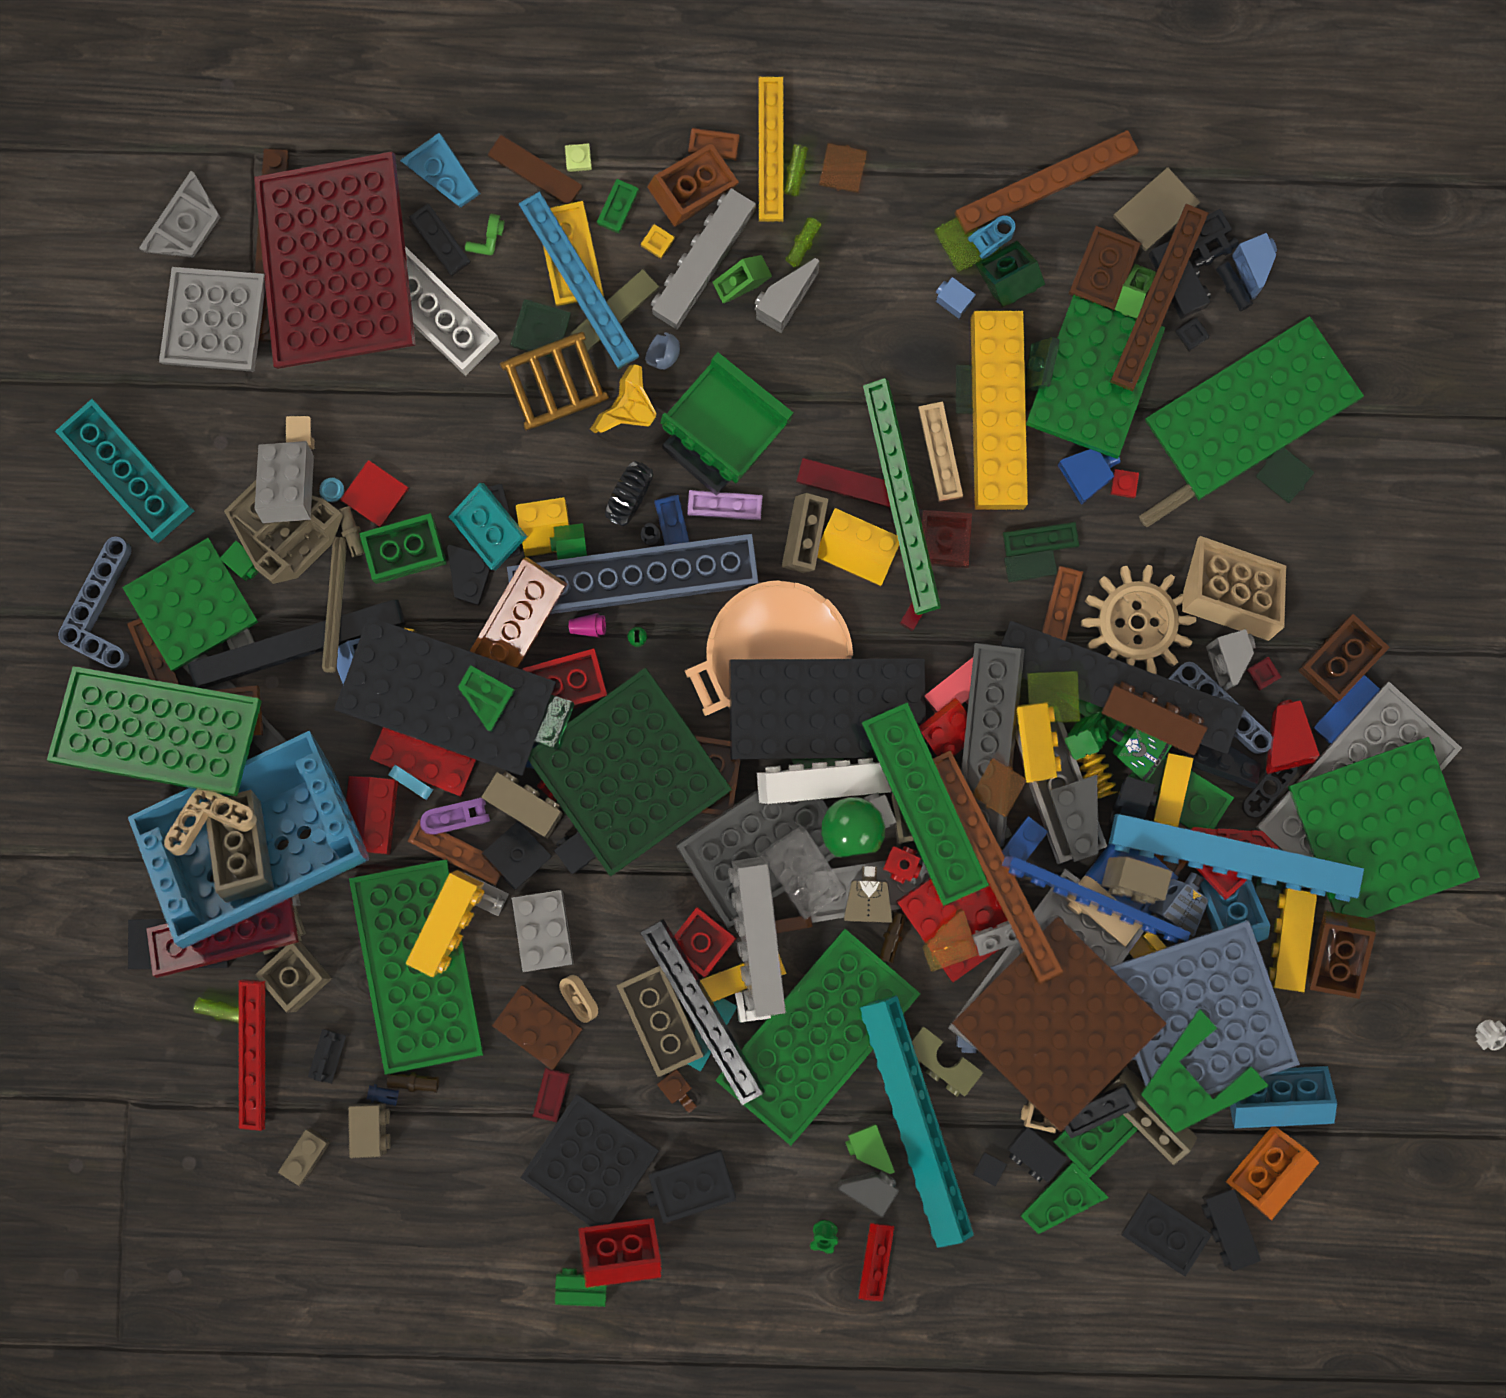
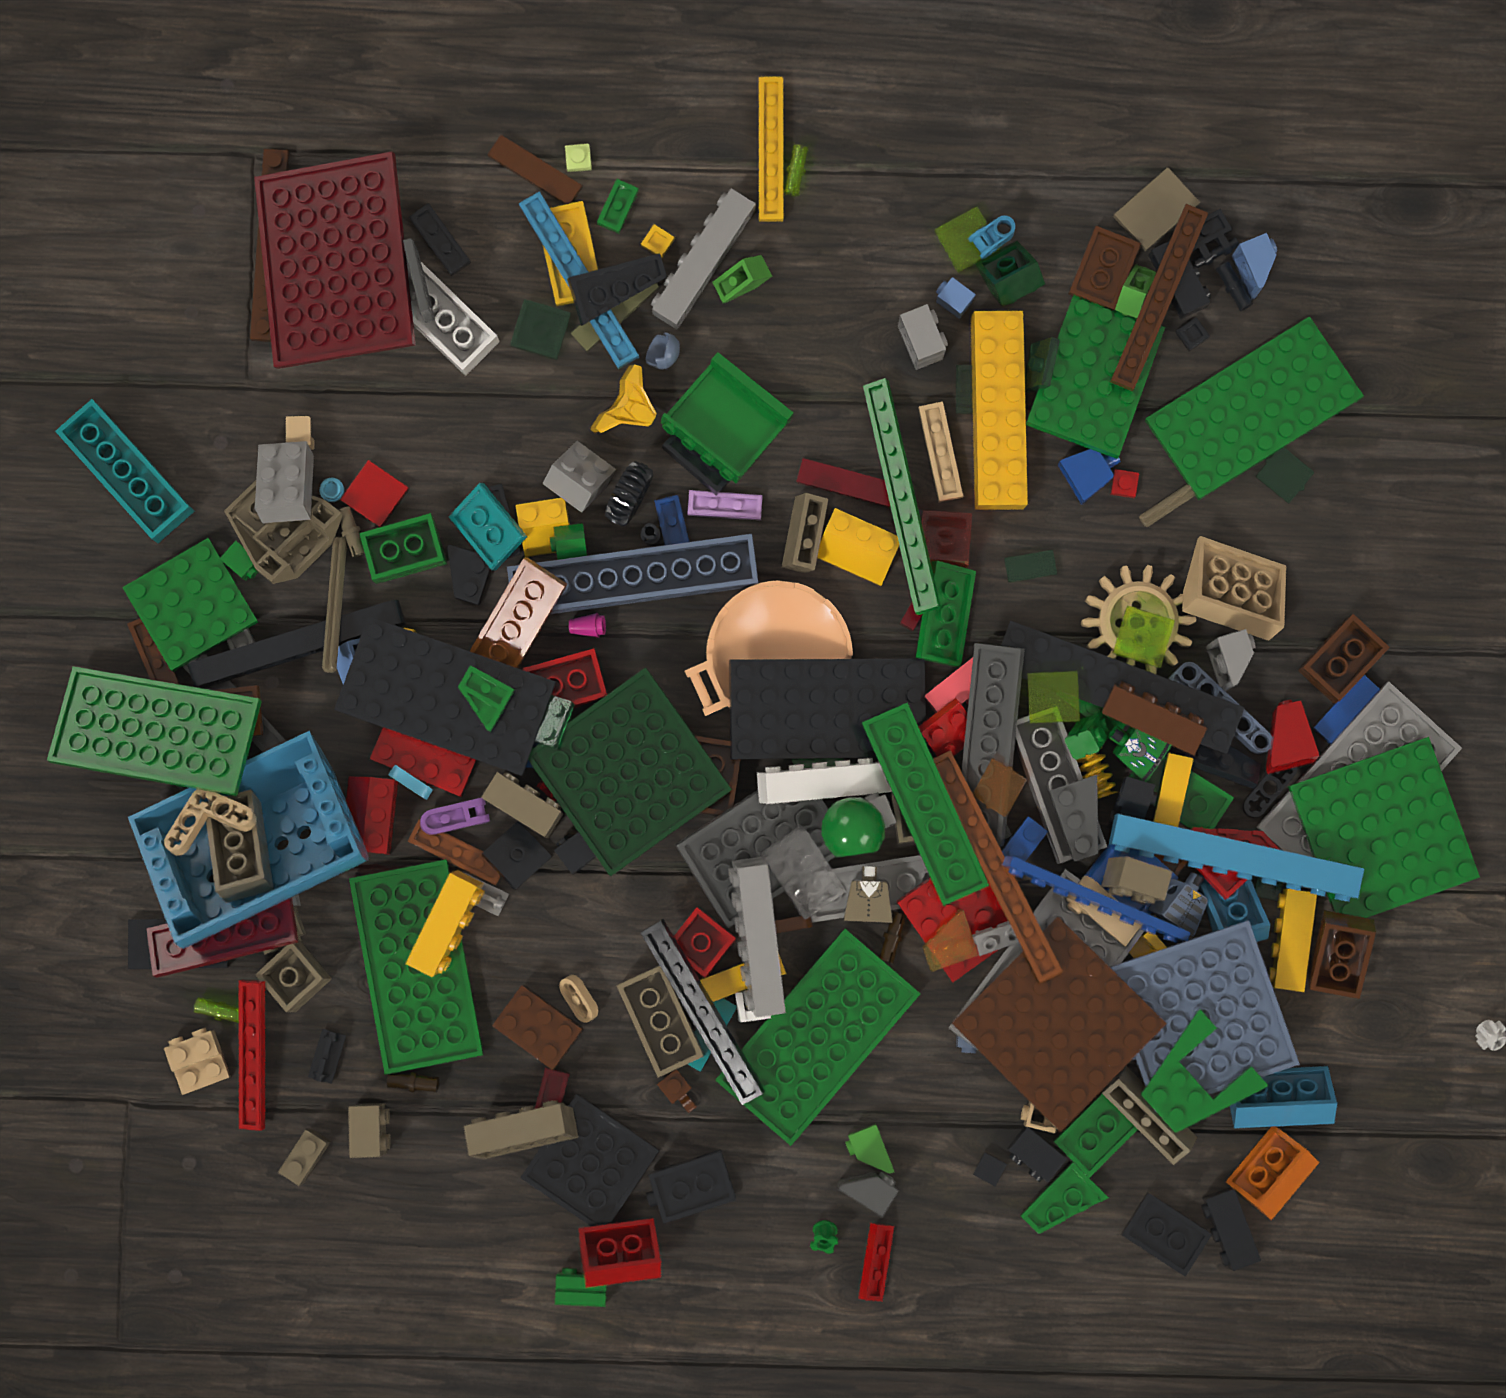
(95, 606): sand blue beam -> none
(184, 222): light grey wing -> none
(197, 1060): none -> tan plate
(213, 319): light grey plate -> none
(379, 1094): dark blue pin -> none
(418, 280): none -> dark grey tile
(442, 169): dark azure wing -> none
(494, 228): bright green plate -> none
(520, 1131): none -> dark tan brick
(532, 357): pearl gold bar -> none
(542, 931): light grey brick -> none
(579, 476): none -> light grey brick
(610, 286): none -> black wing
(642, 637): green hinge -> none
(692, 184): dark orange slope -> none
(724, 142): dark orange tile -> none
(783, 297): light grey slope -> none
(803, 242): clear neon green pin -> none
(842, 168): clear orange piece -> none
(893, 867): red brick -> none
(917, 1122): teal brick -> none
(922, 336): none -> light grey brick
(945, 628): none -> green plate
(959, 1077): olive arch -> none
(1038, 741): yellow slope -> none
(1040, 539): dark green tile -> none
(1046, 182): dark orange plate -> none
(1062, 602): dark orange tile -> none
(1102, 1109): black plate -> none
(1143, 636): none -> clear neon green plate
(1264, 673): dark red tile -> none

